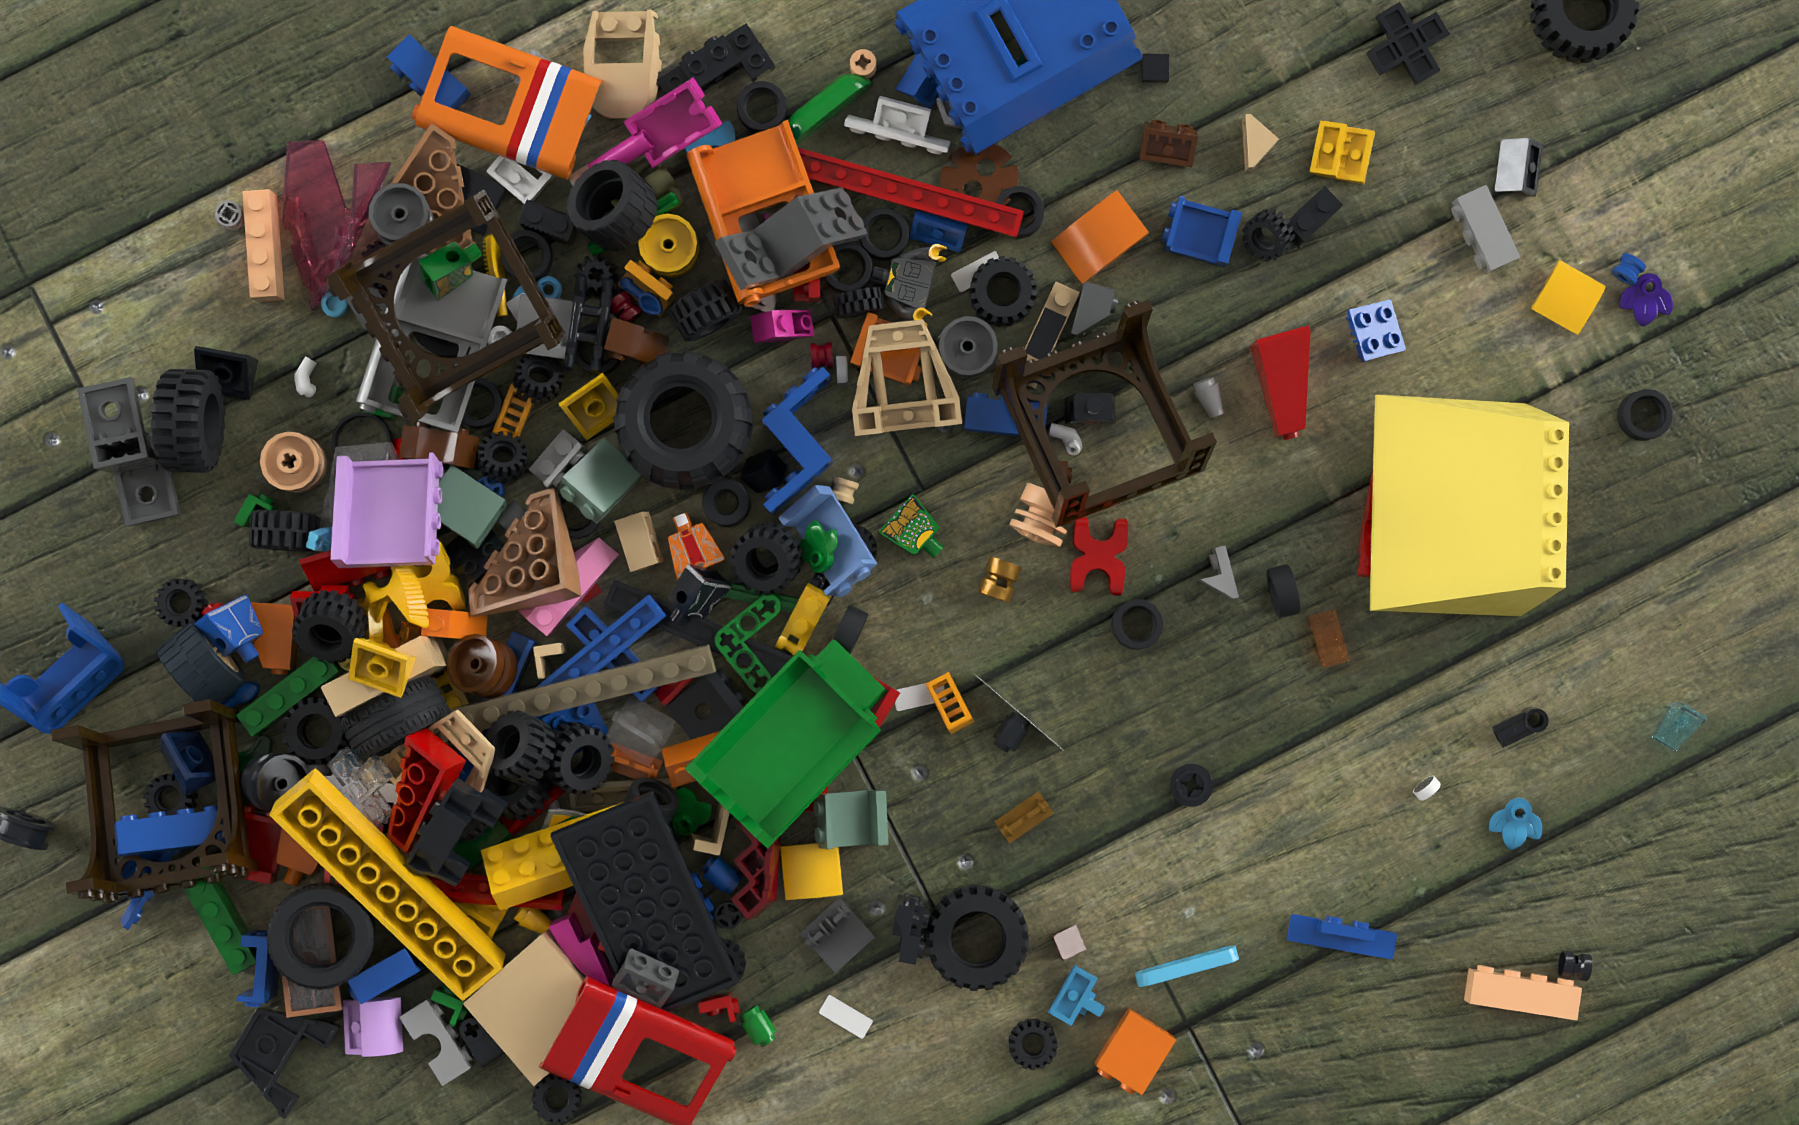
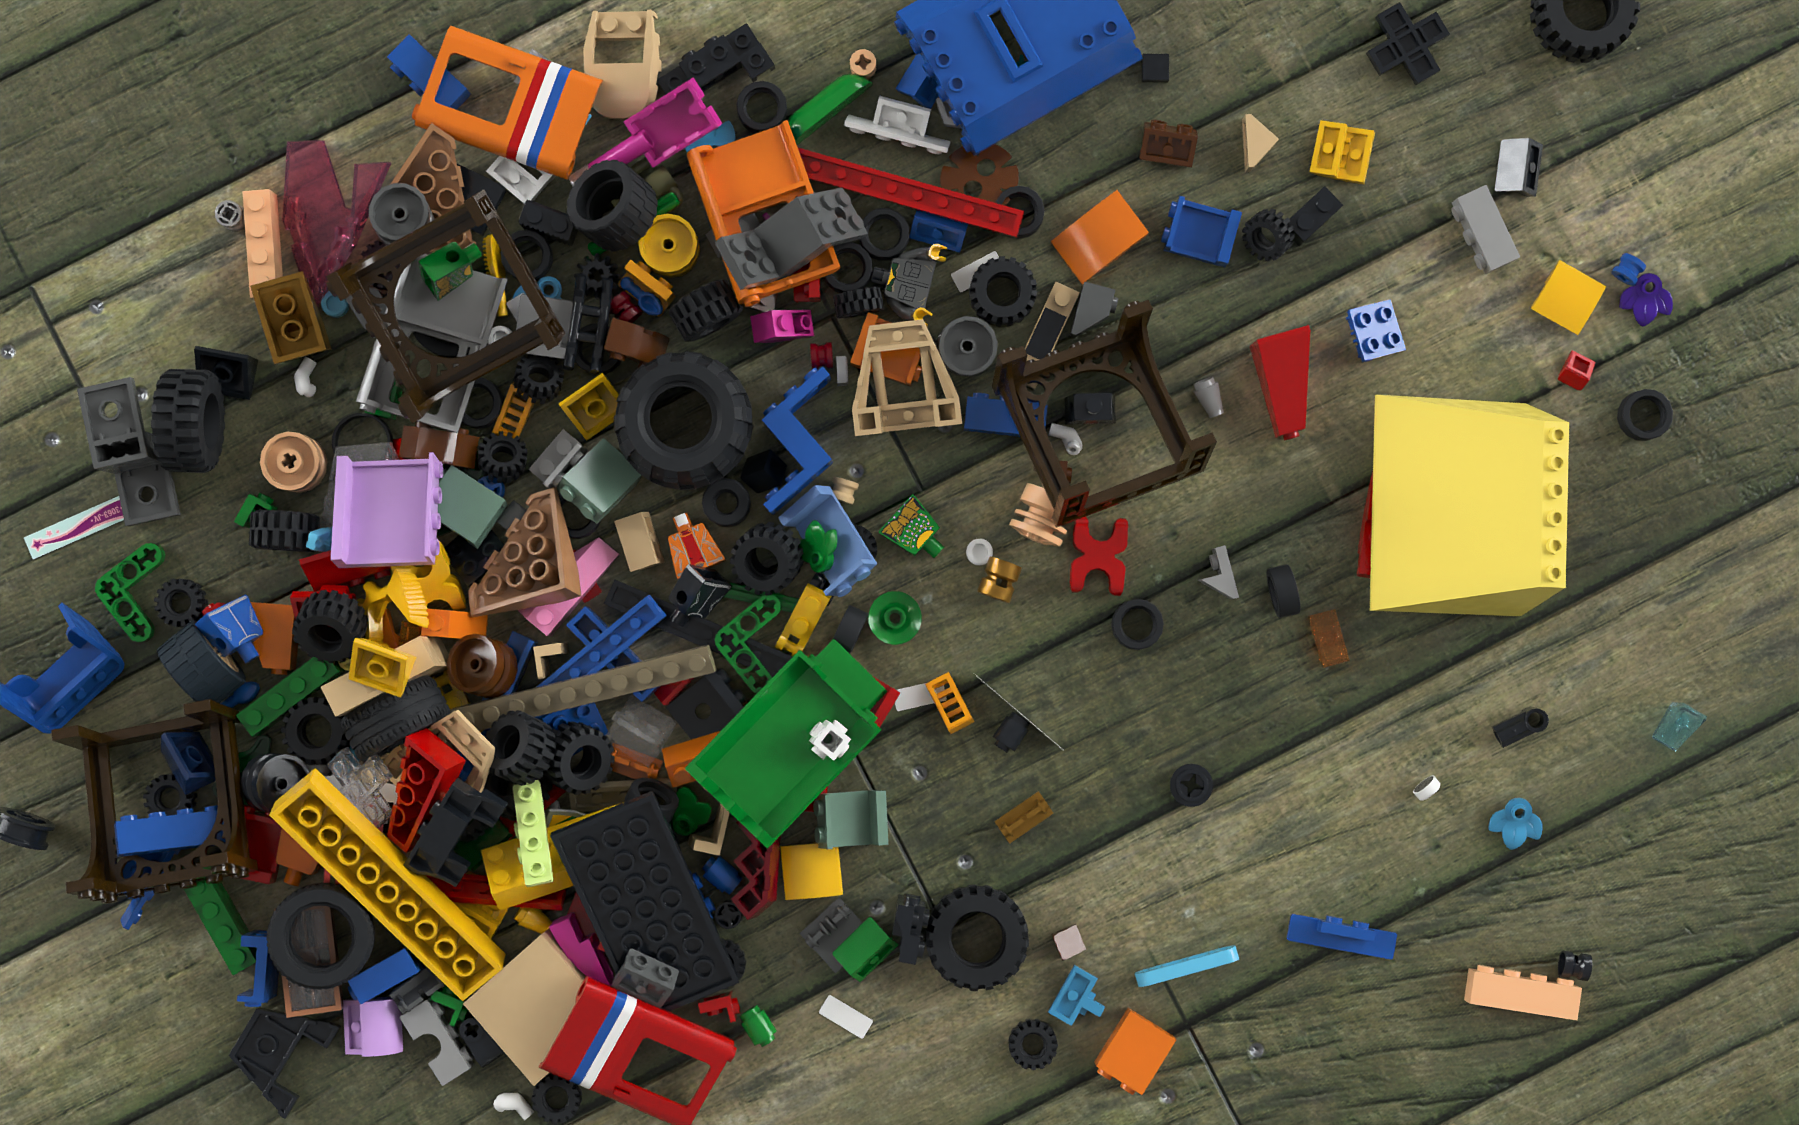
(74, 528): none -> sticker
(122, 585): none -> green beam
(290, 318): none -> pearl gold slope
(415, 989): none -> dark grey hinge
(513, 1101): none -> white arm
(532, 834): none -> yellowish green bracket
(839, 742): none -> white brick
(864, 949): none -> green panel
(892, 603): none -> green dish
(979, 551): none -> white tile
(1576, 371): none -> red slope

